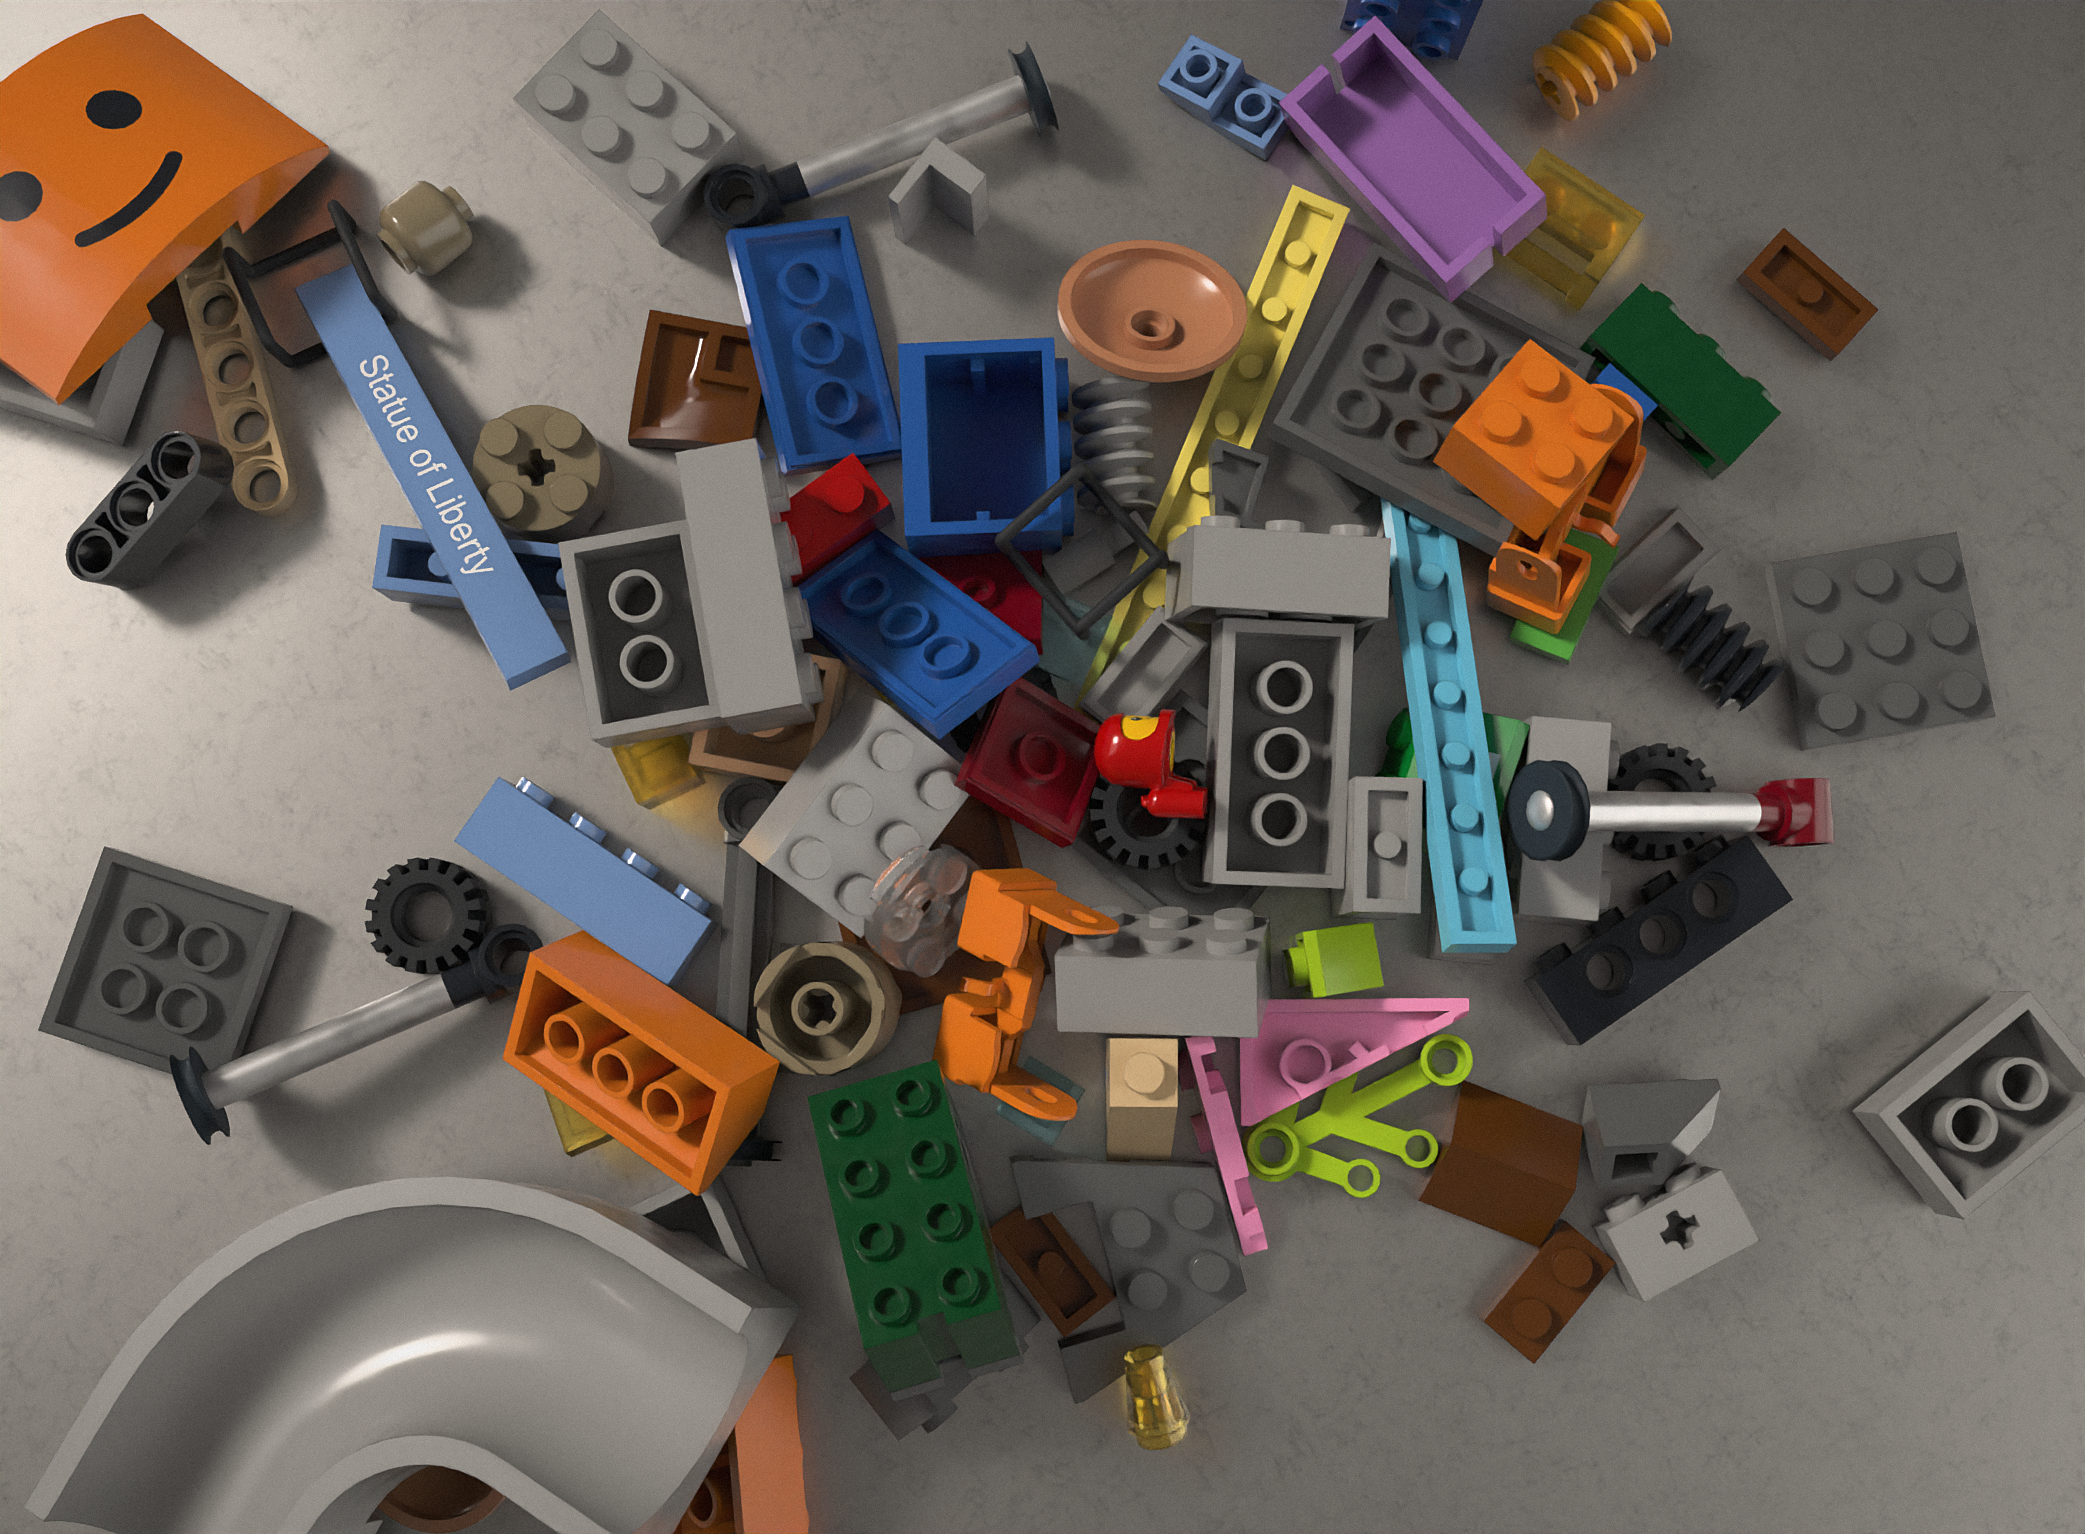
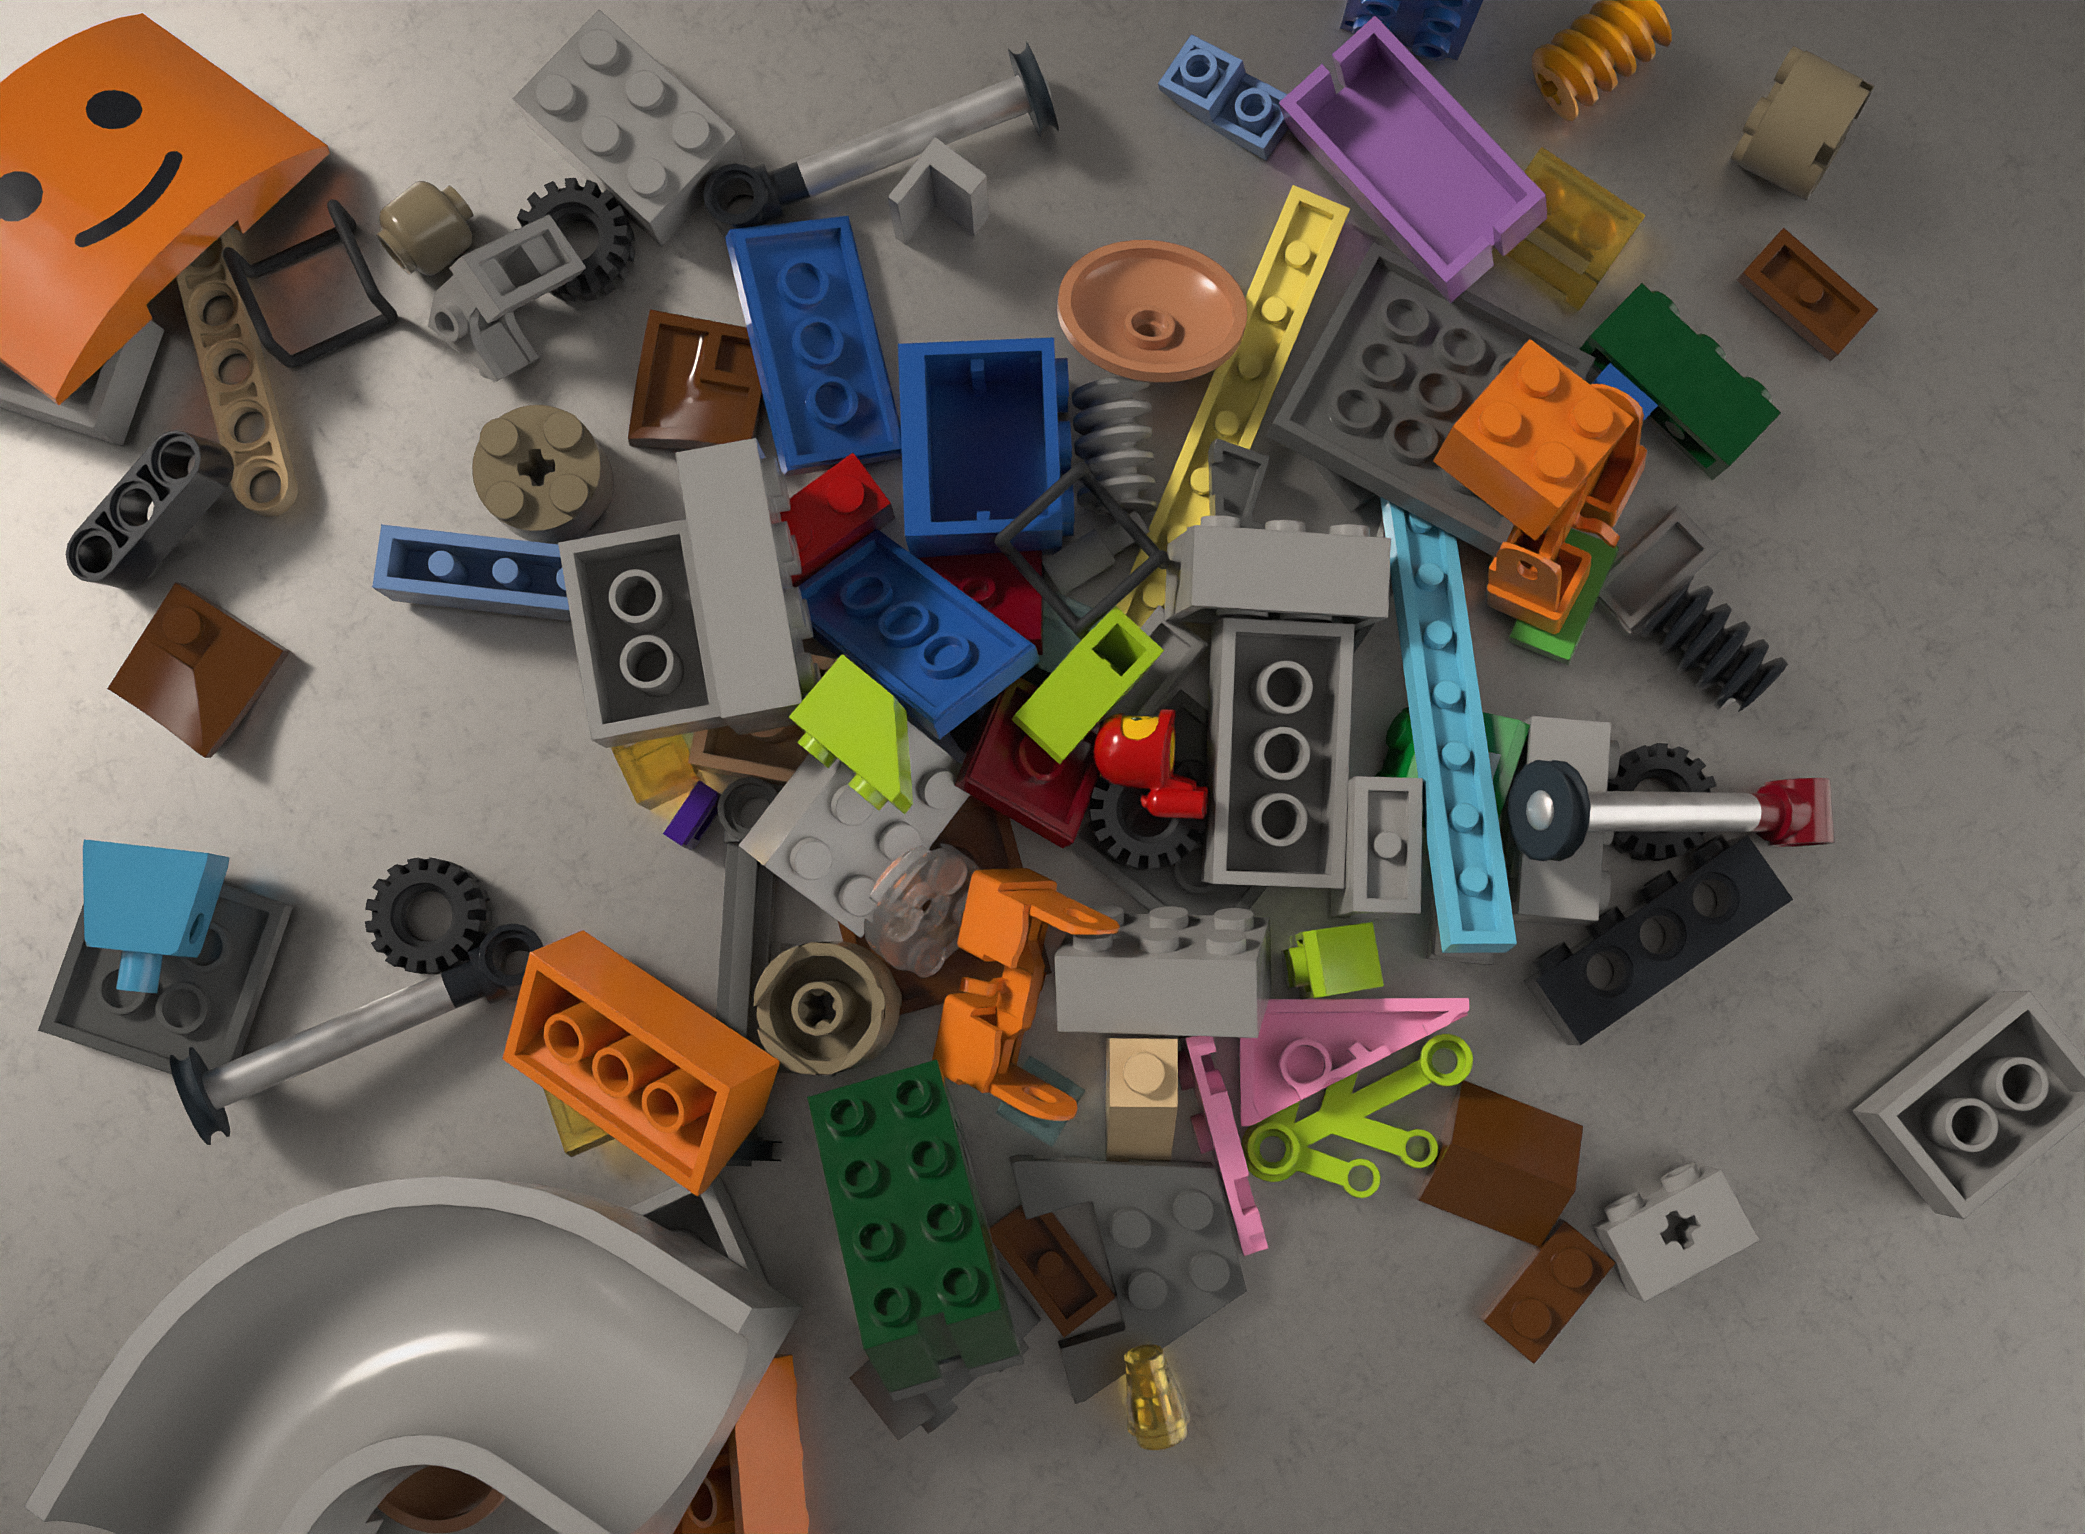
(148, 905): none -> dark azure torso
(197, 669): none -> reddish brown plate
(433, 479): medium blue tile -> none
(479, 300): none -> light grey tile
(587, 881): medium blue brick -> none
(613, 228): none -> black tyre
(694, 816): none -> dark purple tile
(863, 728): none -> lime slope
(1087, 684): none -> lime slope
(1645, 1129): dark grey slope -> none
(1801, 122): none -> dark tan brick
(1879, 641): dark grey plate -> none

